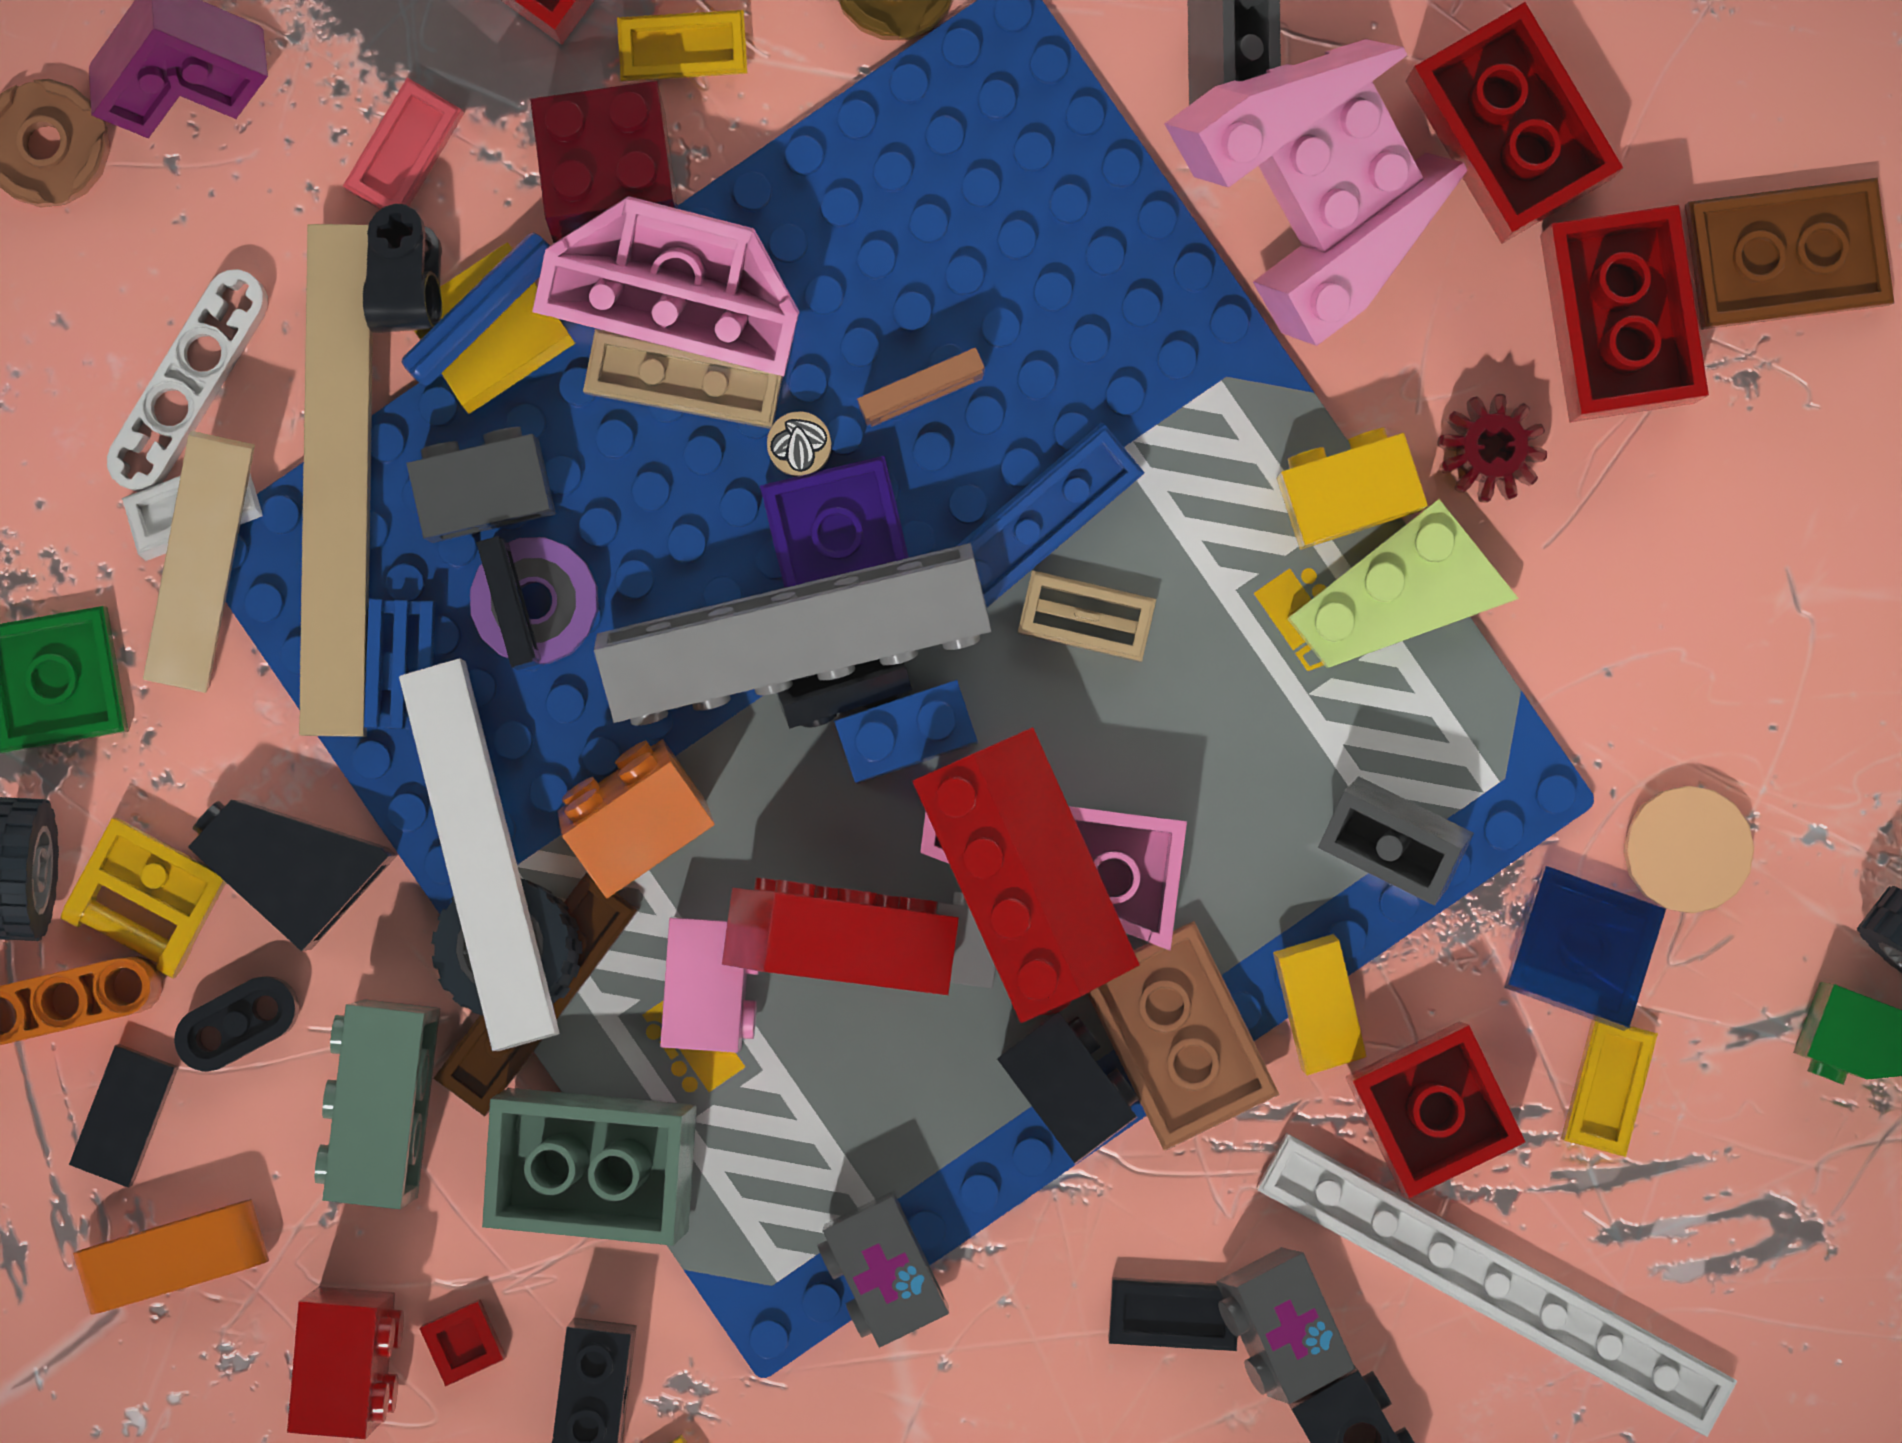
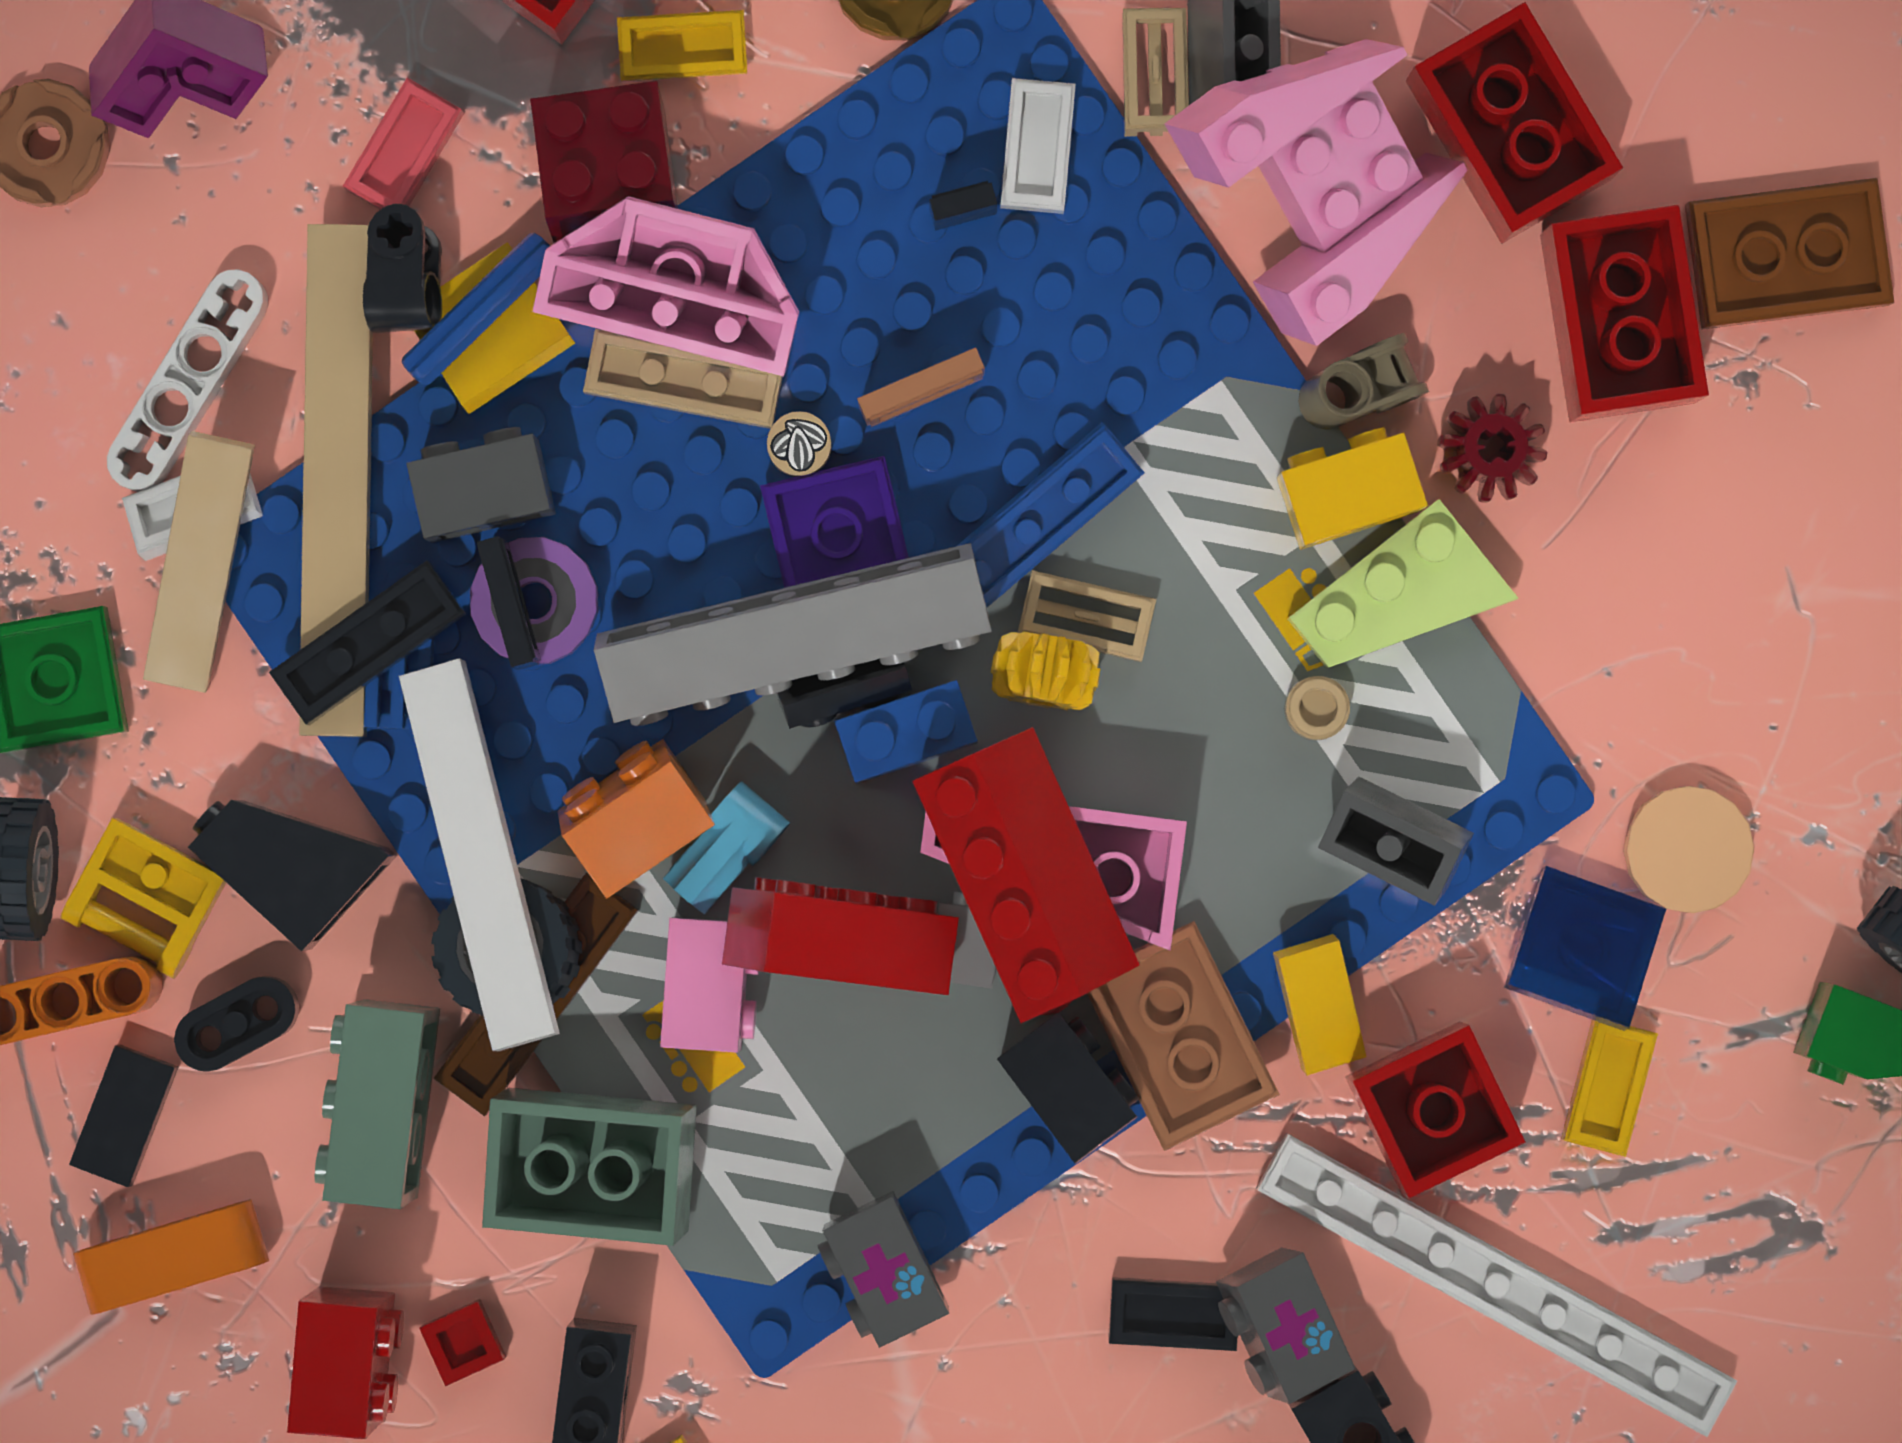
(367, 643): none -> black tile
(740, 837): none -> medium azure piece
(963, 205): none -> black tile
(1038, 146): none -> white tile
(1045, 670): none -> yellow gear
(1153, 18): none -> tan tile
(1317, 708): none -> tan tile
(1371, 383): none -> dark tan piece

